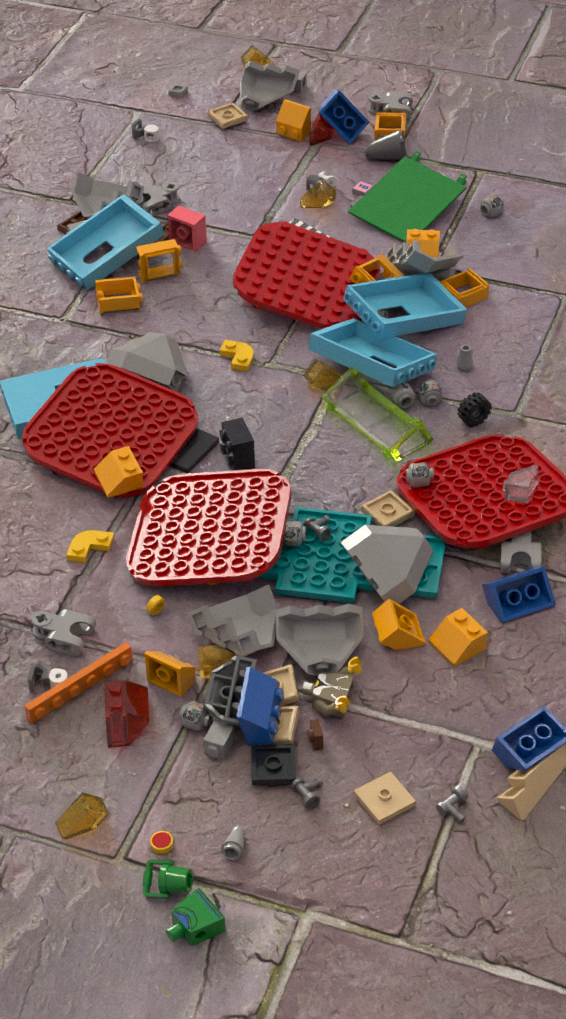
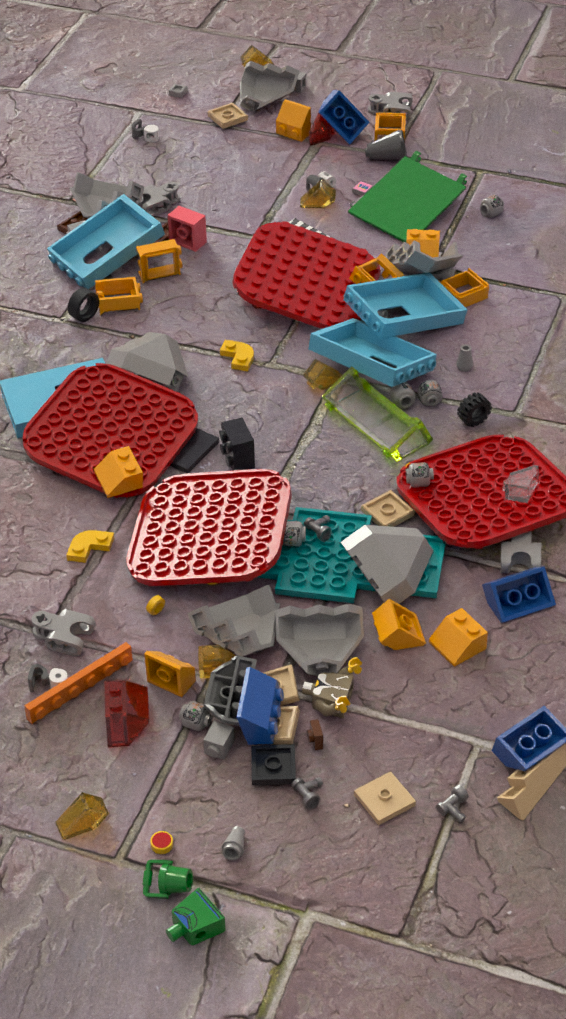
(76, 301): none -> black tyre

